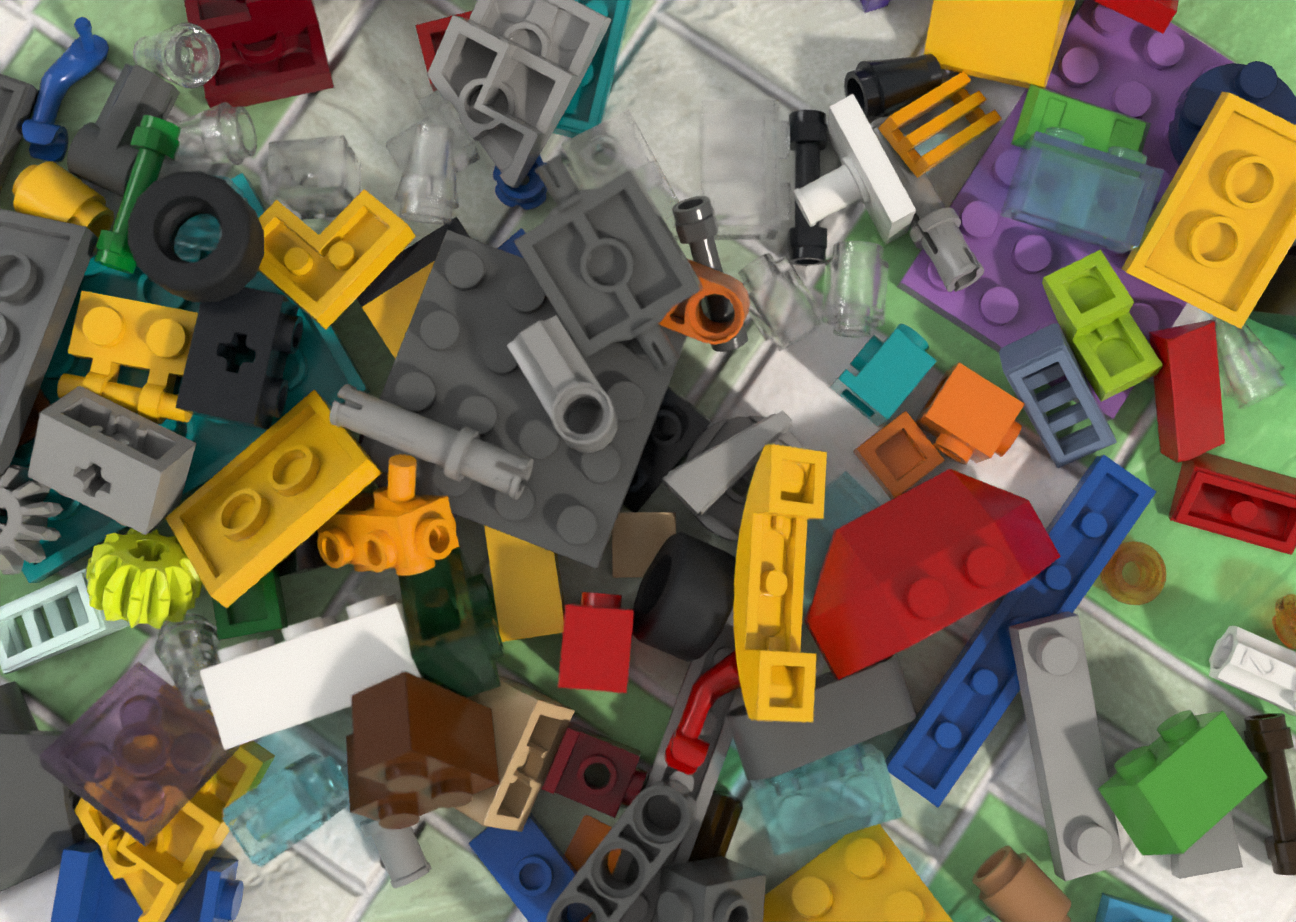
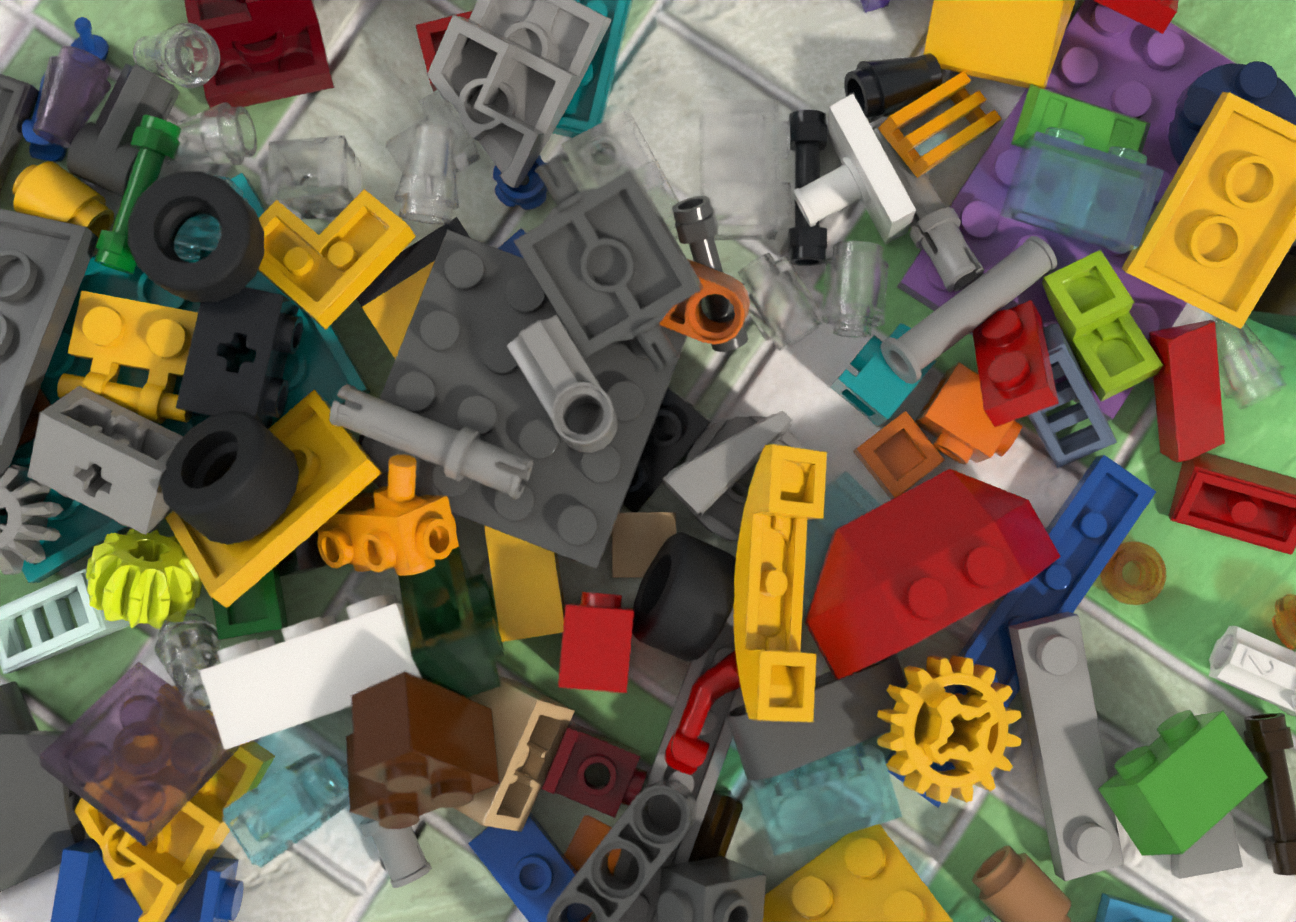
(70, 94): none -> clear purple cone
(230, 477): none -> black tyre
(949, 727): none -> yellow gear
(968, 309): none -> light grey pin
(1014, 364): none -> red plate

